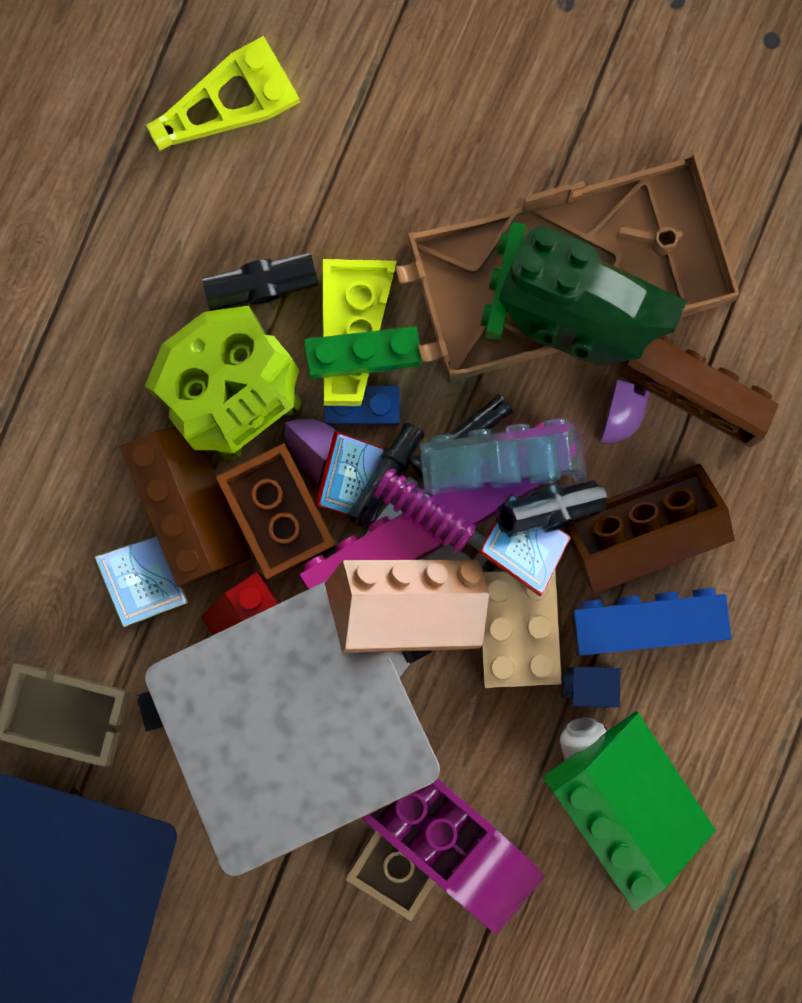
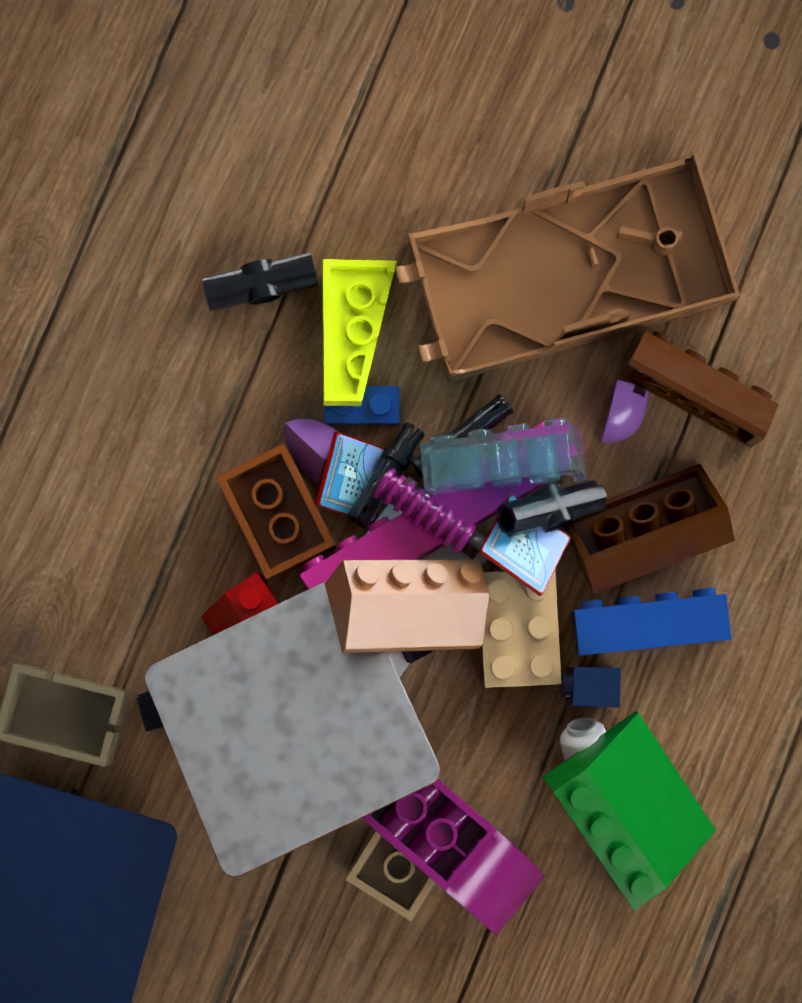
(139, 581): piece -> none
(185, 506): reddish brown slope -> none
(235, 396): lime brick -> none
(265, 79): neon yellow plate -> none
(362, 352): green plate -> none
(495, 314): green plate -> none
(583, 304): dark green slope -> none

